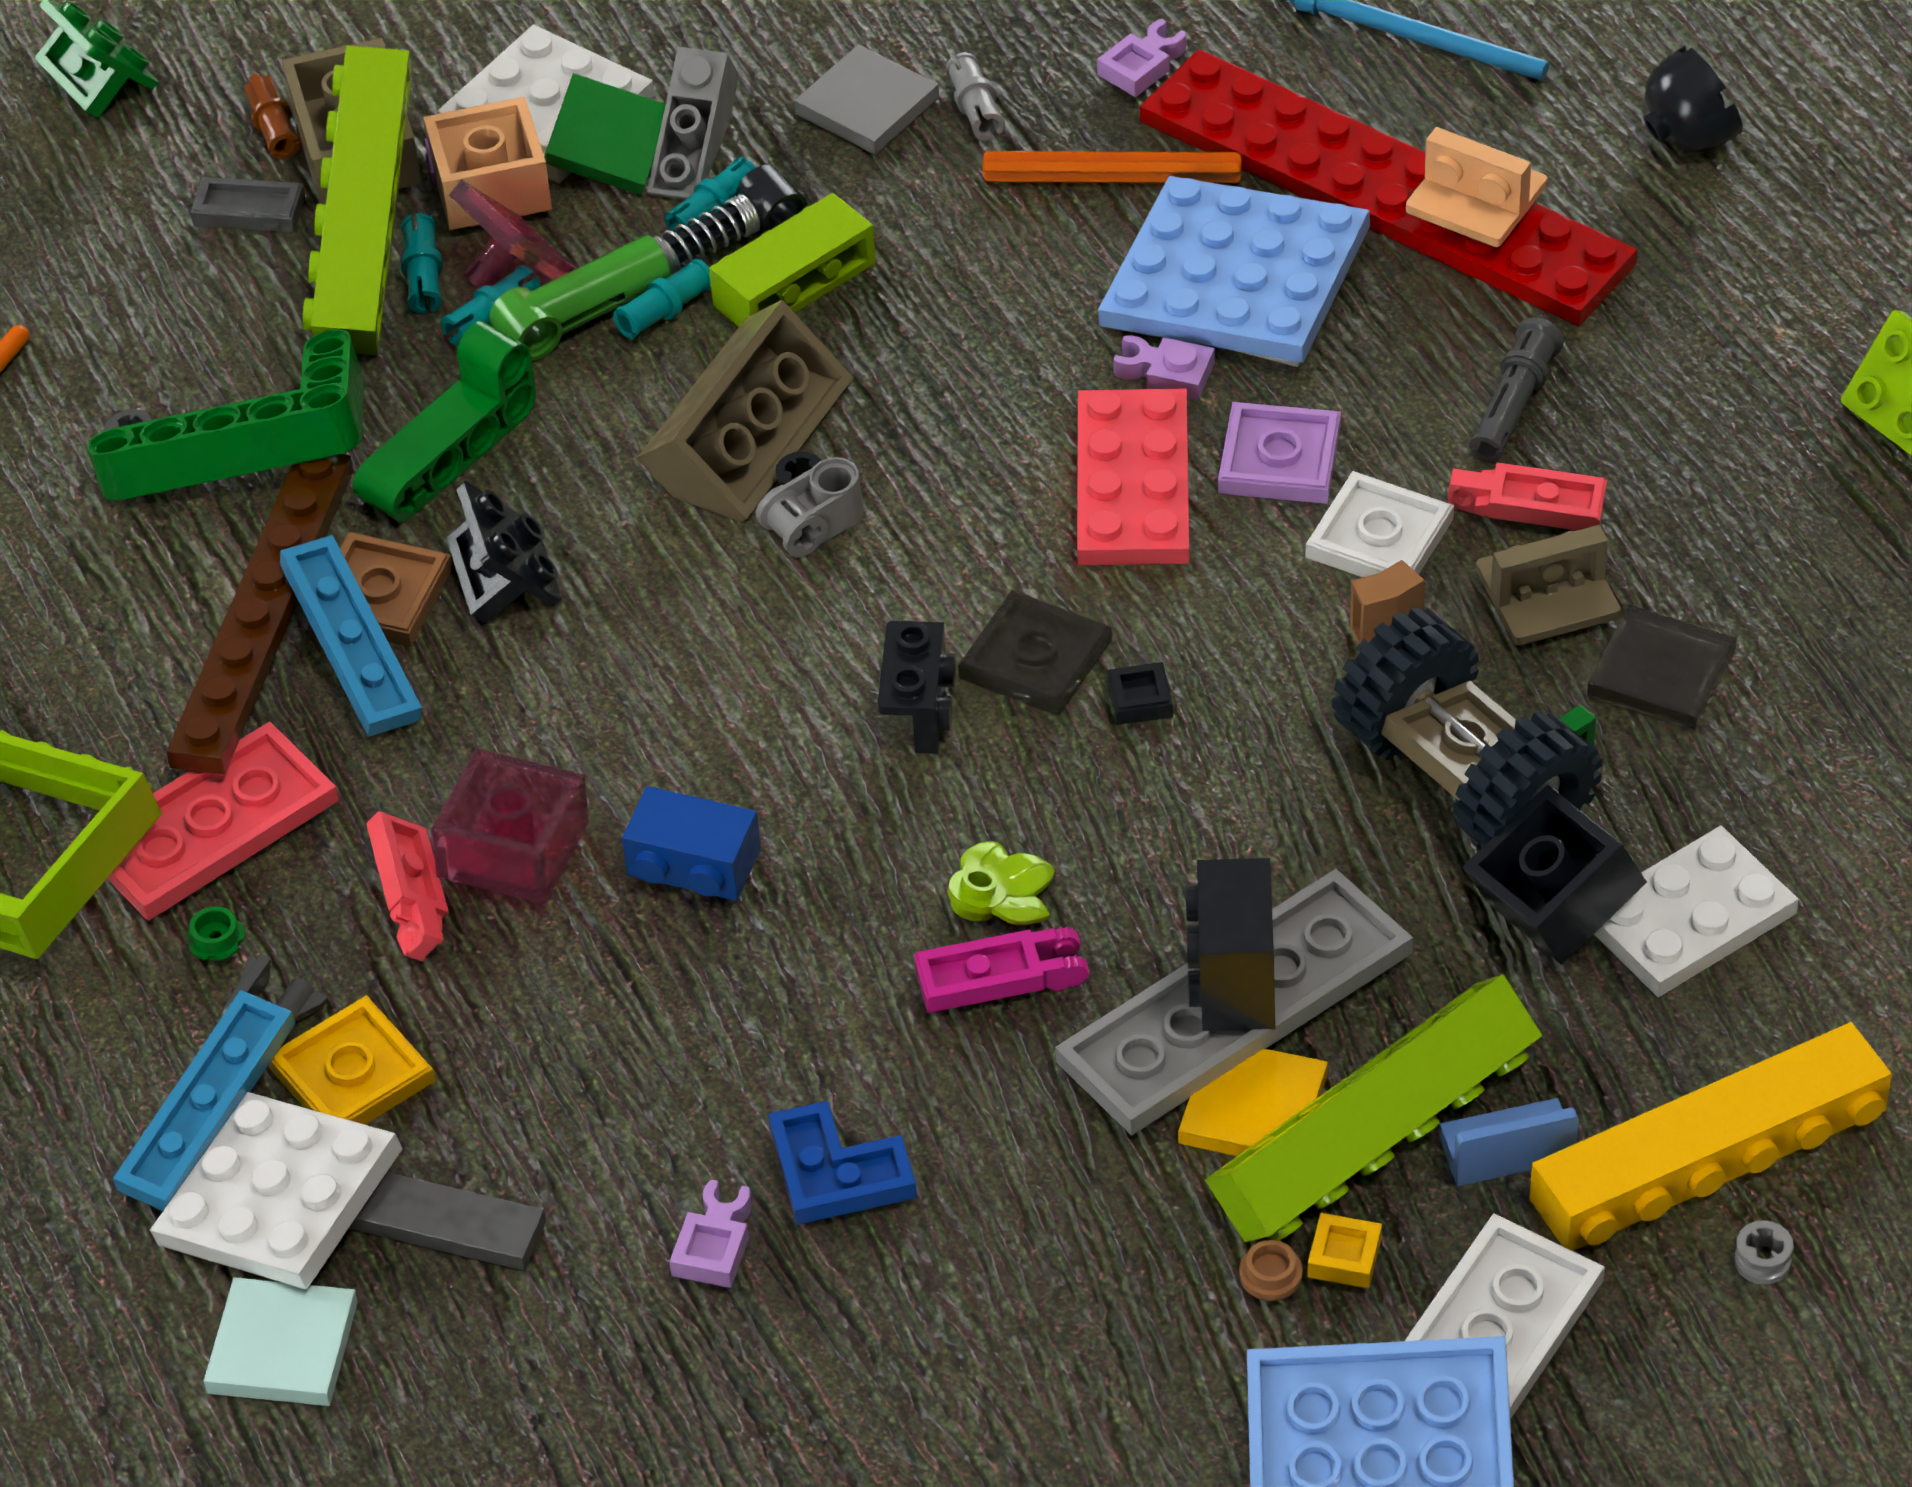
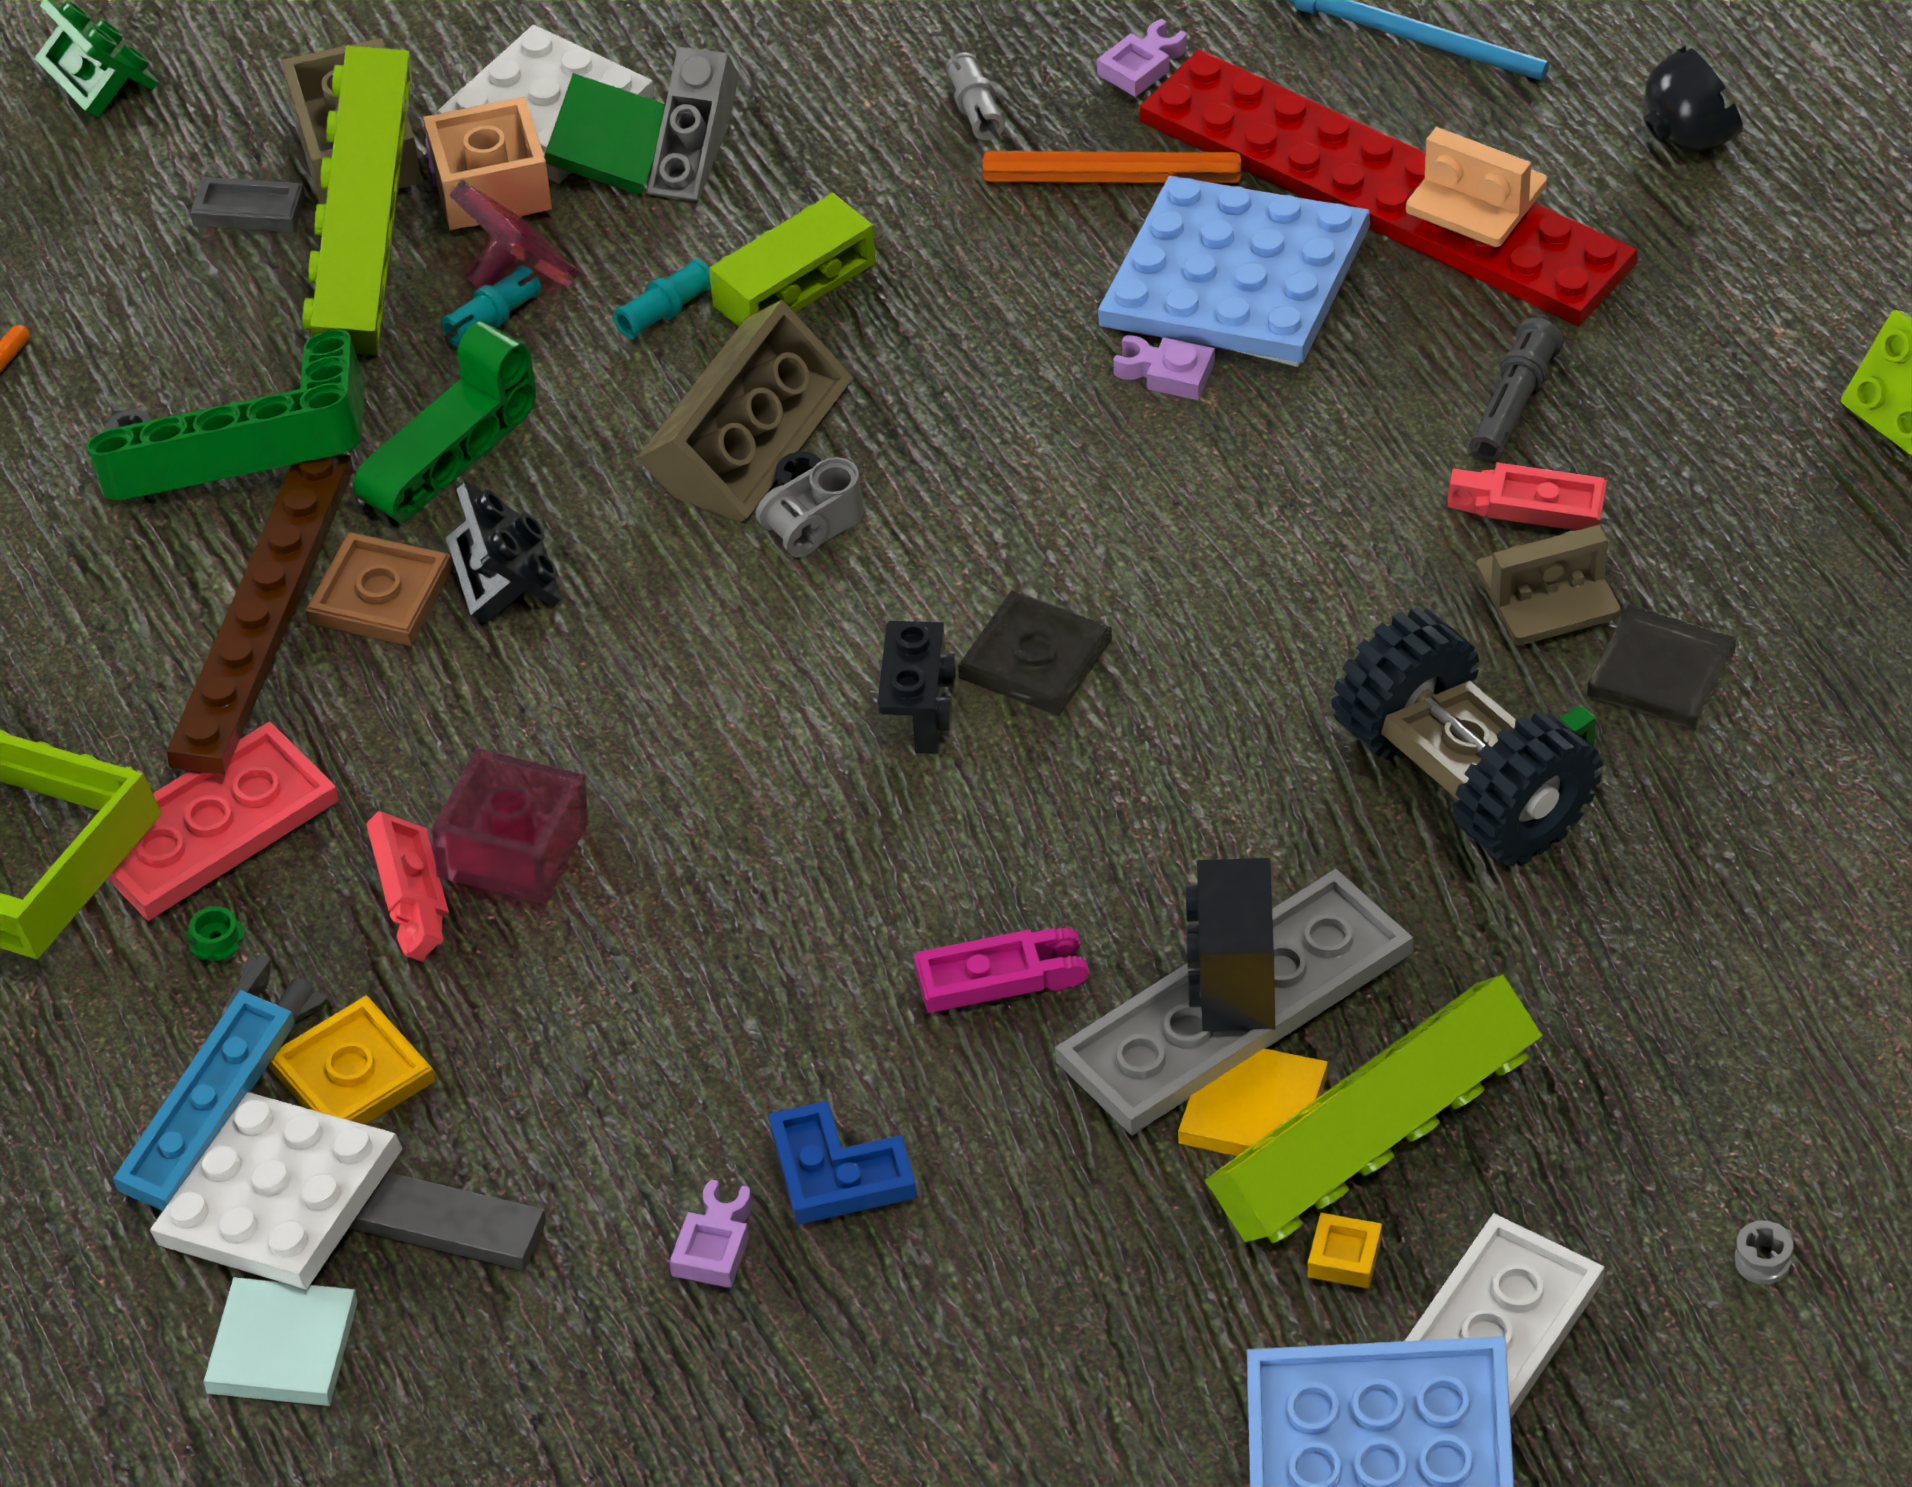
(272, 116): dark orange axle -> none
(350, 636): dark azure plate -> none
(421, 263): teal pin -> none
(613, 280): piece -> none
(691, 843): blue brick -> none
(709, 194): teal pin -> none
(866, 99): light grey tile -> none
(999, 885): lime plate -> none
(1132, 477): coral plate -> none
(1139, 693): black tile -> none
(1270, 1270): medium nougat plate -> none
(1279, 452): lavender tile -> none
(1378, 526): white tile -> none
(1383, 596): medium nougat piece -> none
(1506, 1140): medium blue panel -> none
(1555, 874): black brick -> none
(1696, 911): white plate -> none
(1709, 1137): yellow brick -> none

